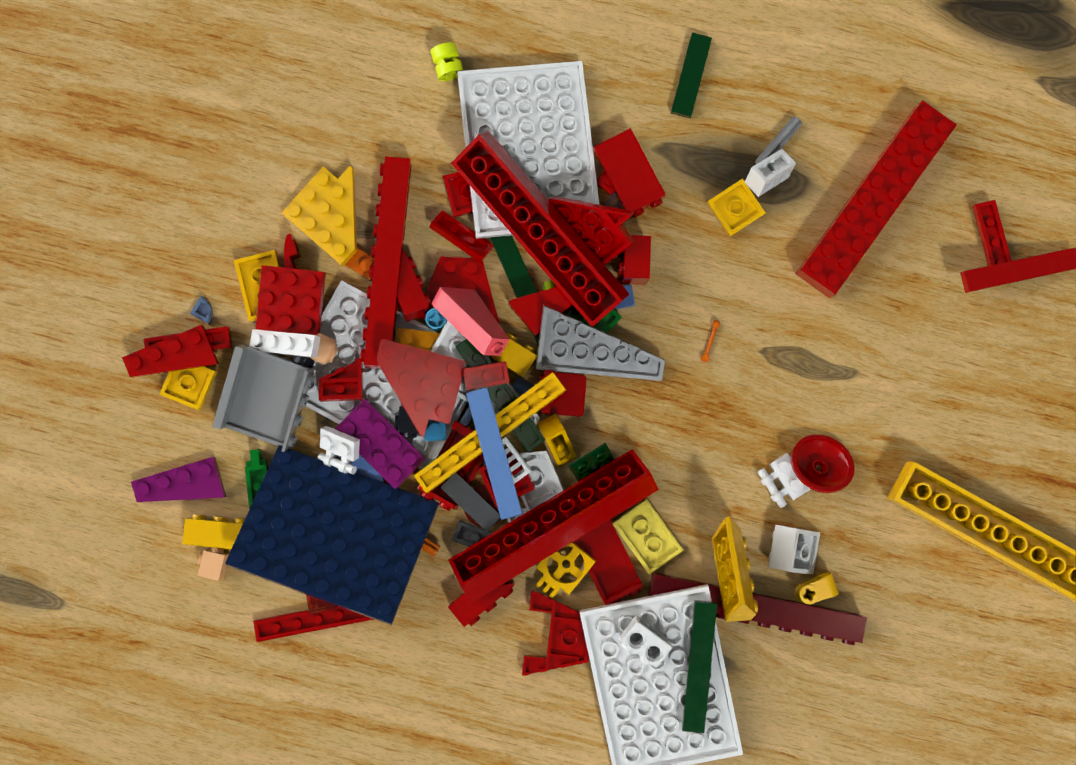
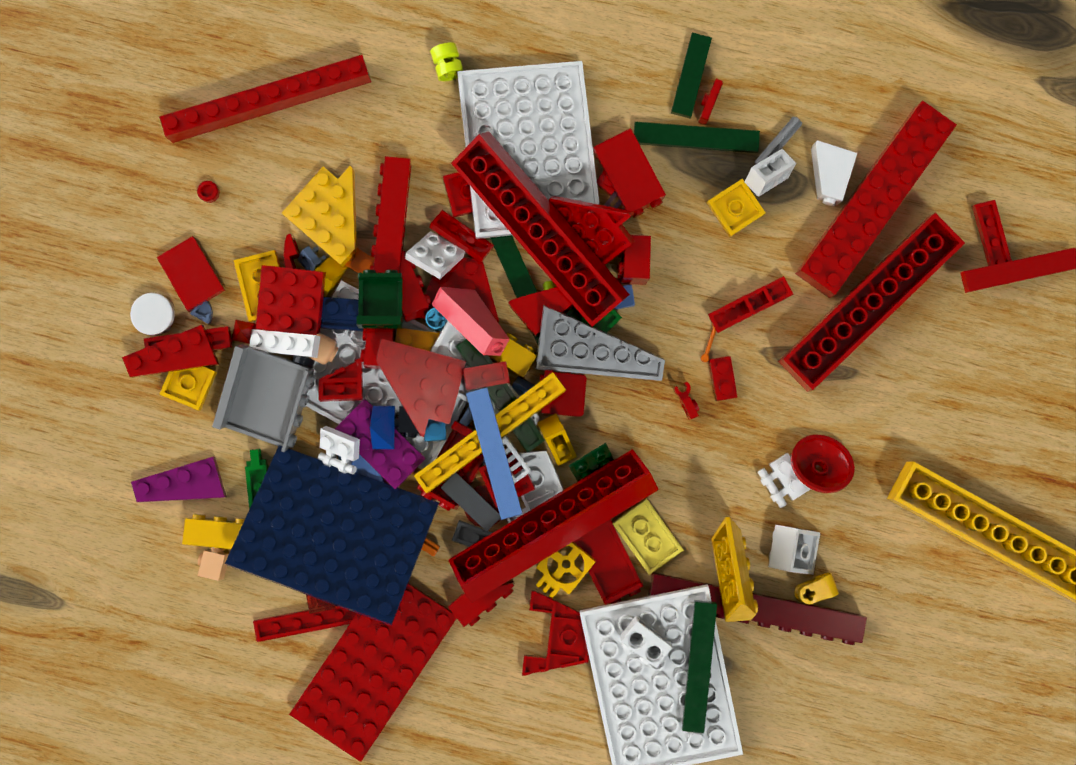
(152, 314): none -> white tile
(190, 273): none -> red tile
(208, 191): none -> red tile
(242, 331): none -> red slope
(265, 99): none -> red brick
(309, 259): none -> sand blue tile
(334, 273): none -> yellow slope
(340, 314): none -> dark blue plate
(372, 673): none -> red plate
(380, 300): none -> dark green panel
(383, 427): none -> blue slope
(435, 255): none -> white plate
(689, 406): none -> red plate
(697, 137): none -> dark green tile
(709, 101): none -> red plate
(723, 378): none -> red plate
(750, 304): none -> red slope
(831, 171): none -> white slope
(871, 302): none -> red brick

